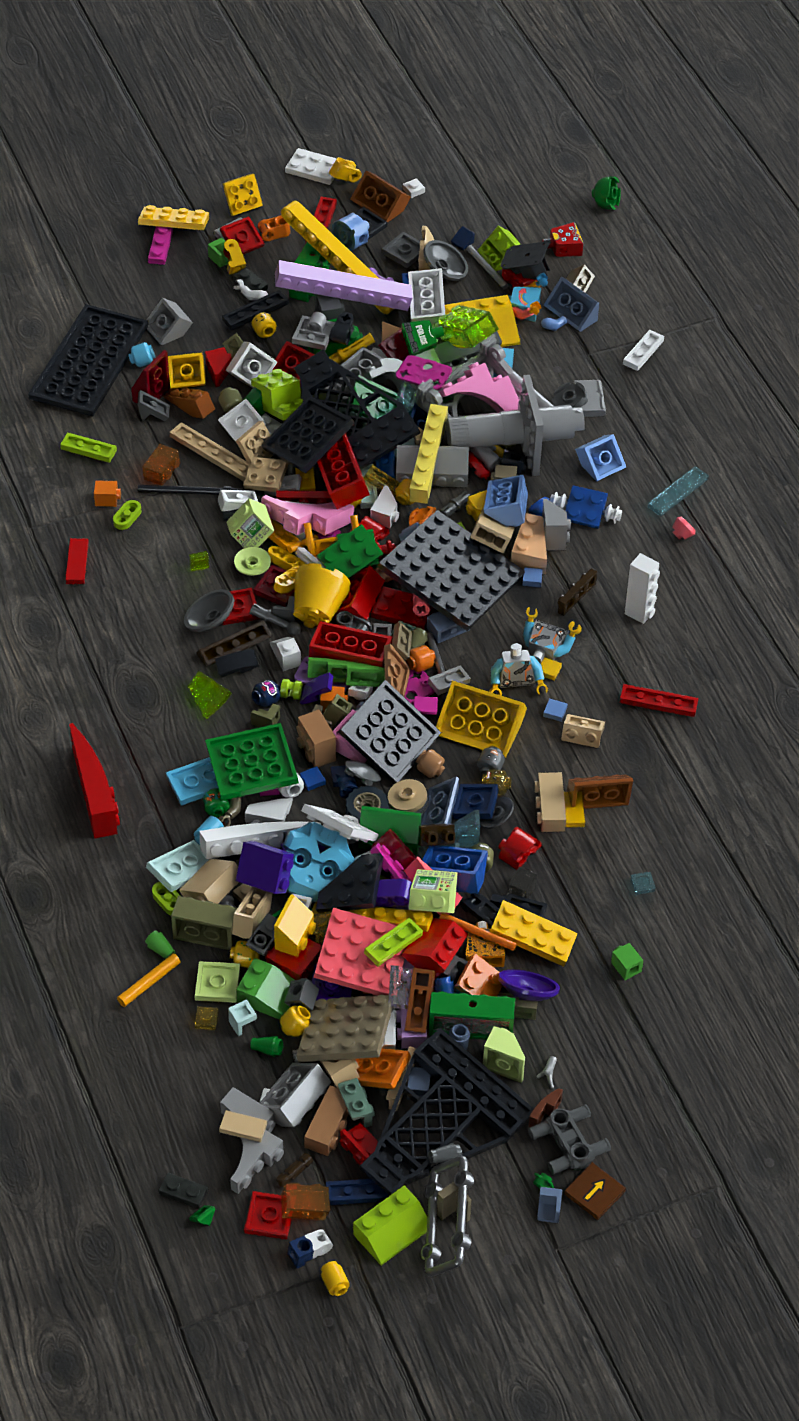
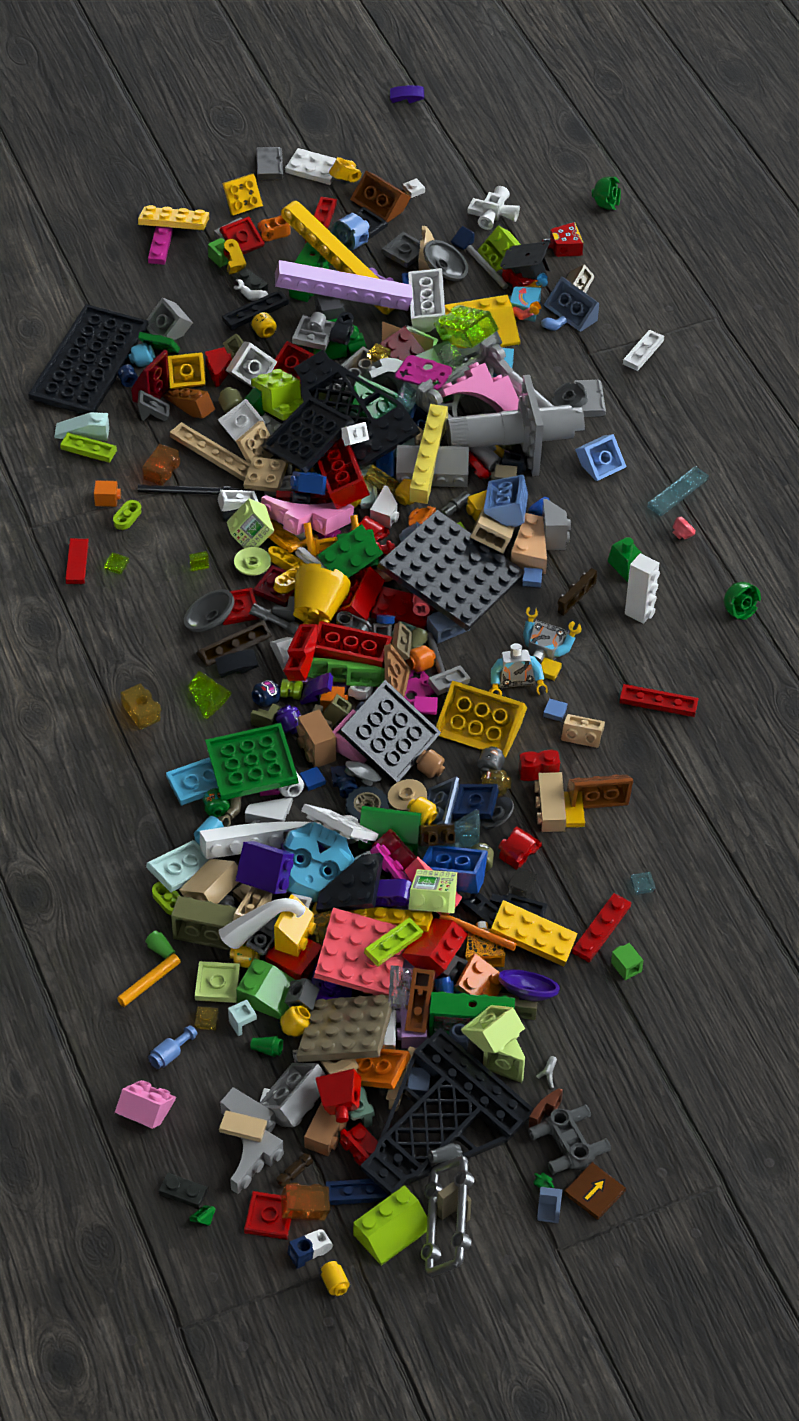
(88, 425): none -> light aqua slope
(97, 794): red slope -> none
(116, 563): none -> clear neon green tile
(127, 375): none -> dark blue wheel
(141, 706): none -> clear yellow brick
(144, 1103): none -> bright pink slope
(159, 342): none -> green plate
(170, 1048): none -> medium blue piece
(242, 928): none -> white animal
(269, 163): none -> flat silver piece
(288, 718): none -> dark purple head
(301, 652): none -> red slope
(305, 496): none -> black bush
(308, 482): none -> blue slope
(340, 1093): none -> red torso
(343, 354): yellow pin -> none
(355, 433): none -> white plate
(378, 352): none -> clear yellow plate
(385, 619): none -> blue tile
(409, 92): none -> dark purple slope
(420, 336): green torso -> none
(425, 807): none -> yellow head
(450, 356): none -> clear head
(493, 208): none -> white brick
(494, 1028): none -> yellowish green slope
(533, 763): none -> red brick
(586, 506): blue plate -> none
(601, 927): none -> red plate
(622, 555): none -> green torso
(741, 600): none -> green cylinder

